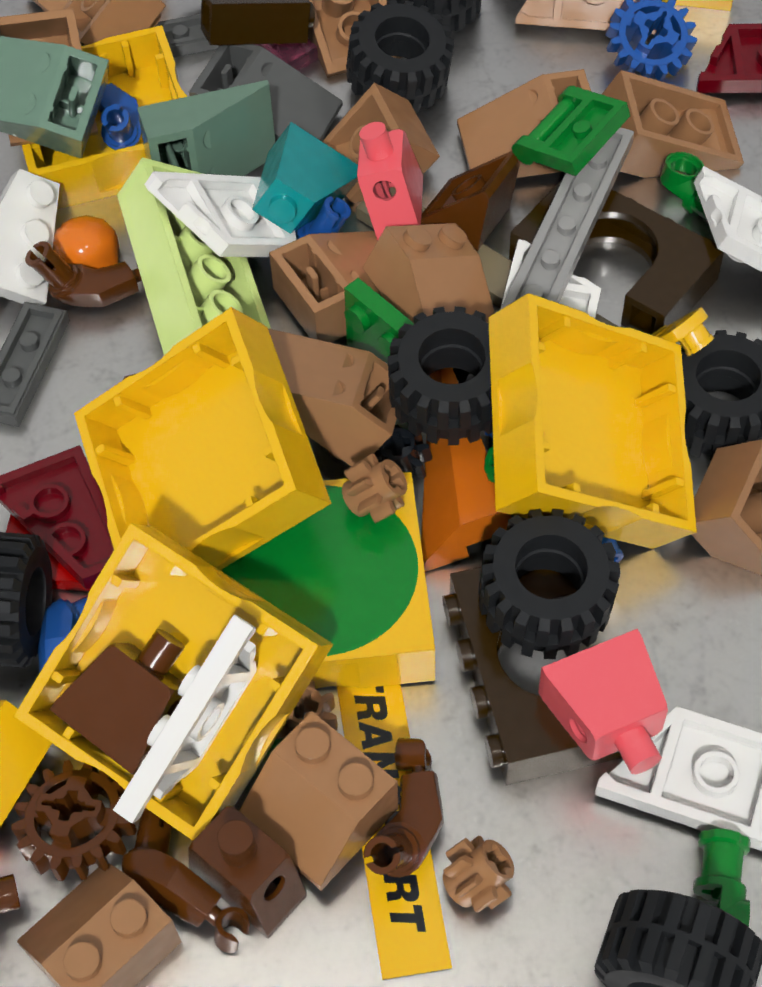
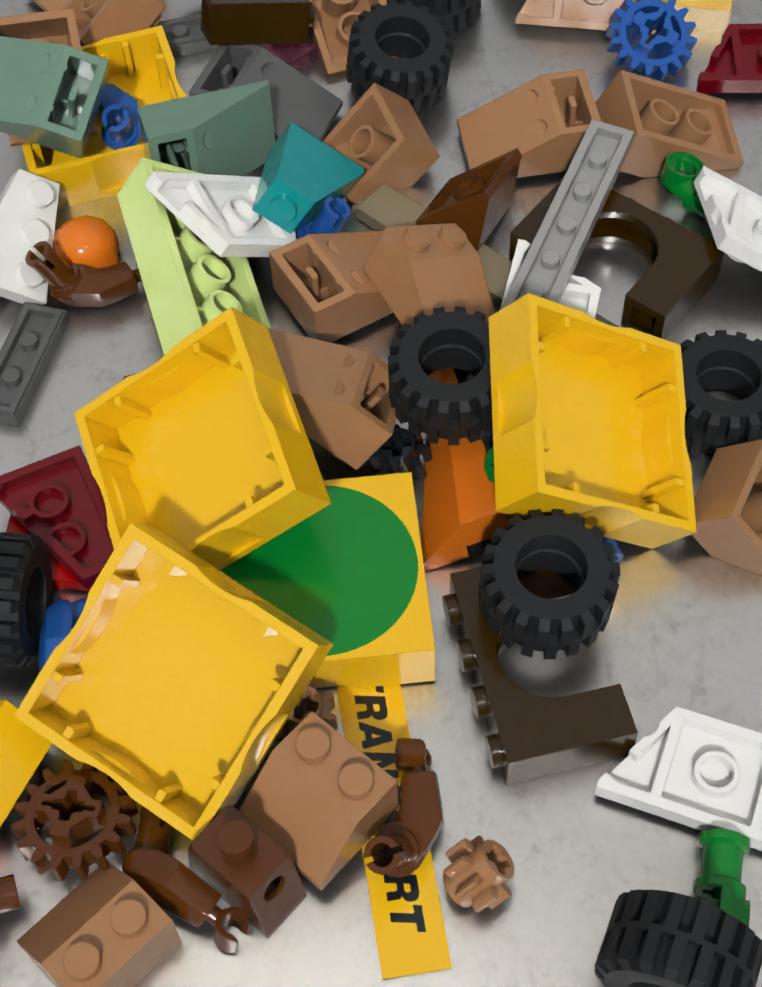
(124, 697): reddish brown torso -> none
(185, 736): white wing -> none
(371, 320): green wing -> none
(374, 488): medium nougat gear -> none
(384, 163): coral torso -> none
(572, 131): green plate -> none
(609, 700): coral torso -> none
(687, 331): yellow piece -> none

